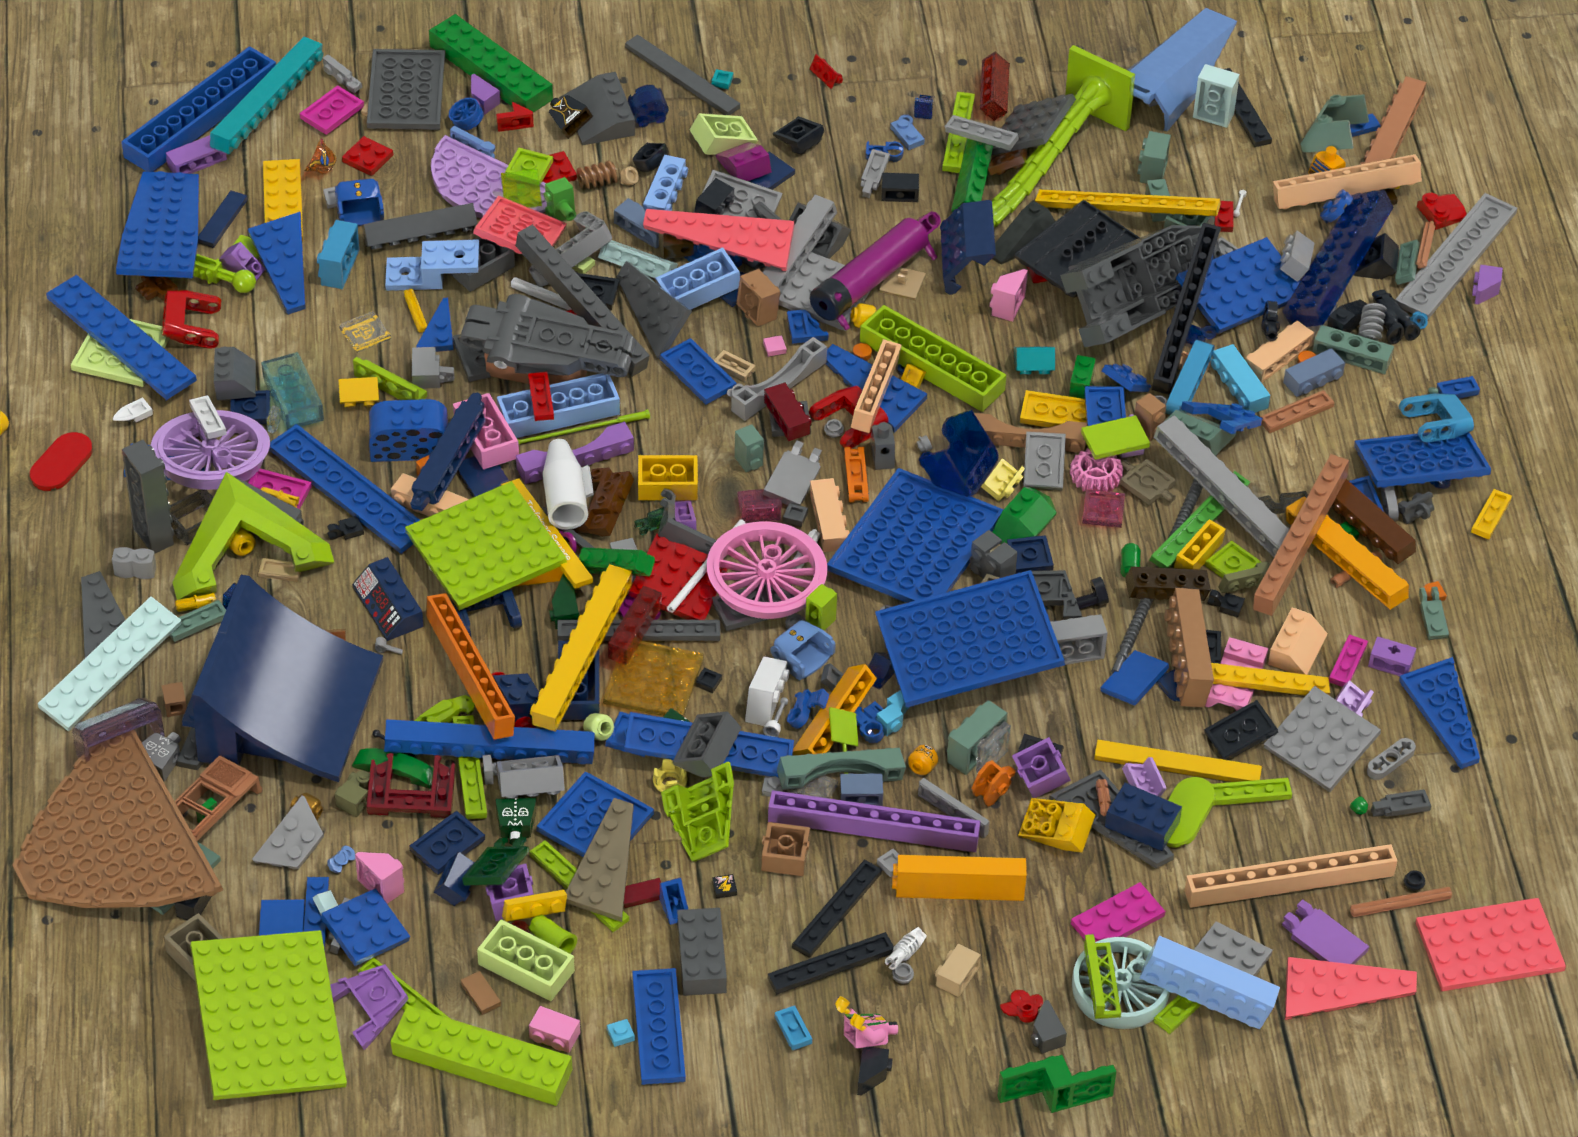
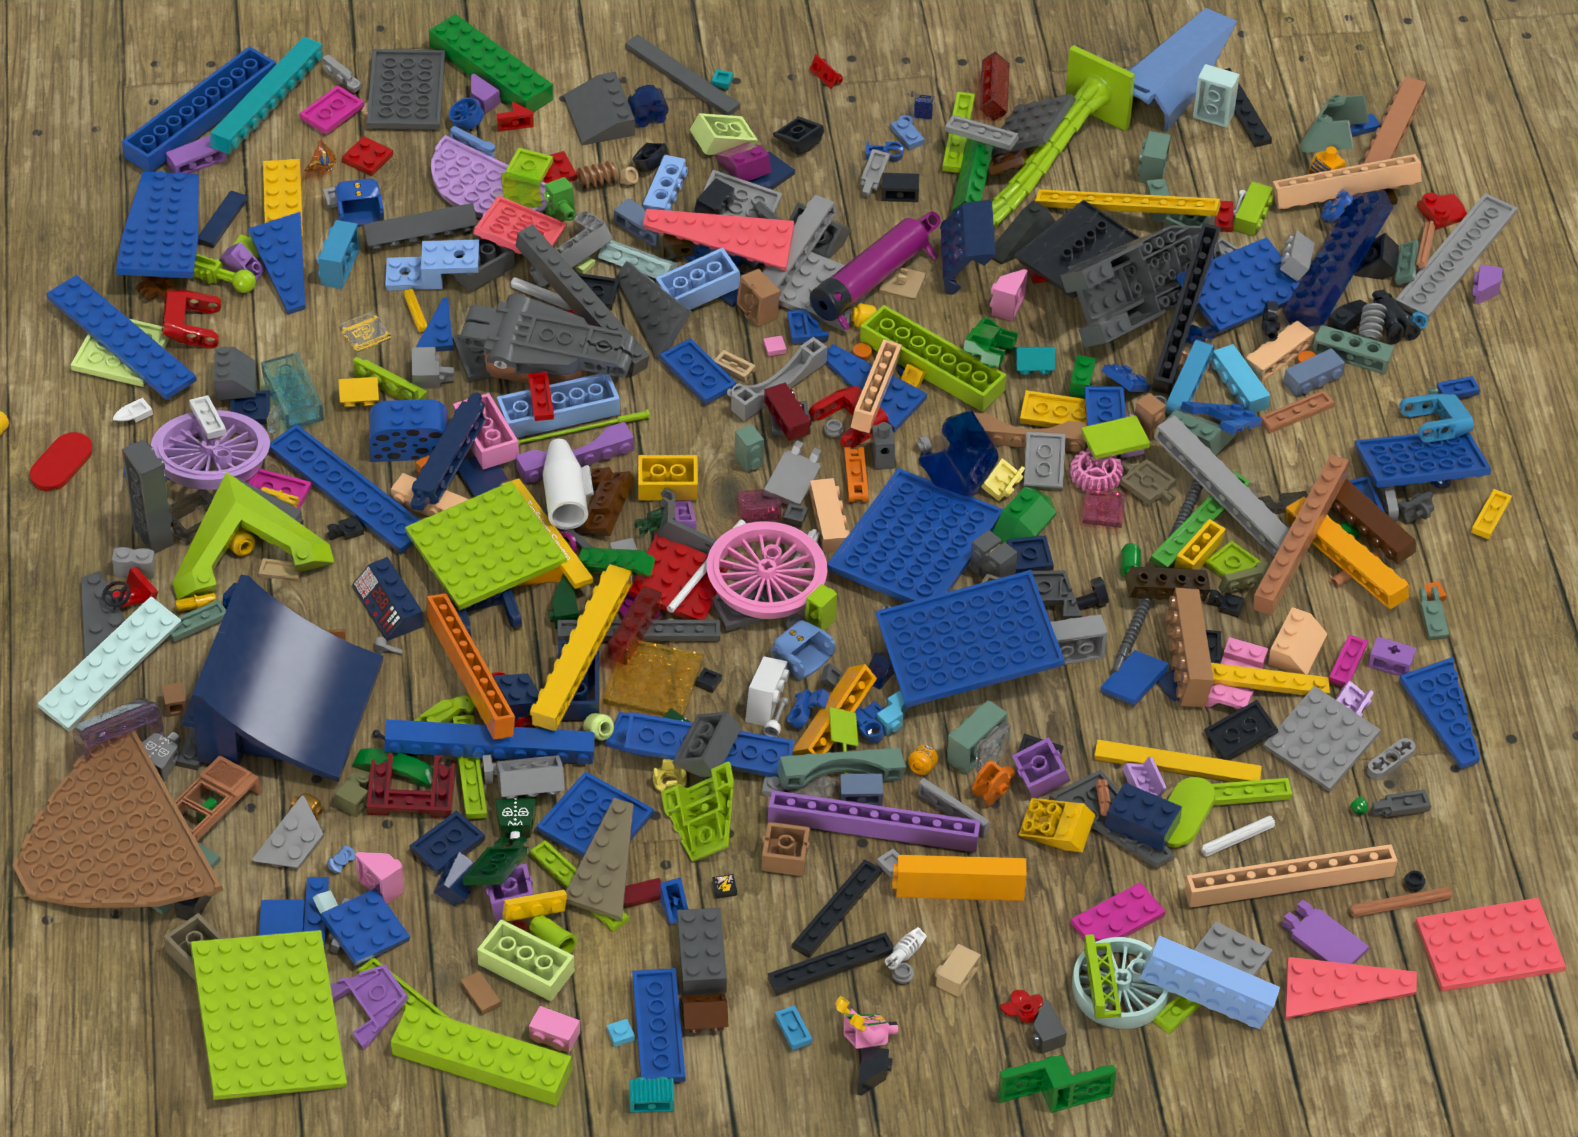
(135, 590): none -> red piece
(569, 114): torso -> none
(651, 1094): none -> teal brick
(705, 1012): none -> reddish brown slope
(984, 340): none -> green bracket
(1237, 836): none -> white axle
(1253, 209): none -> lime brick

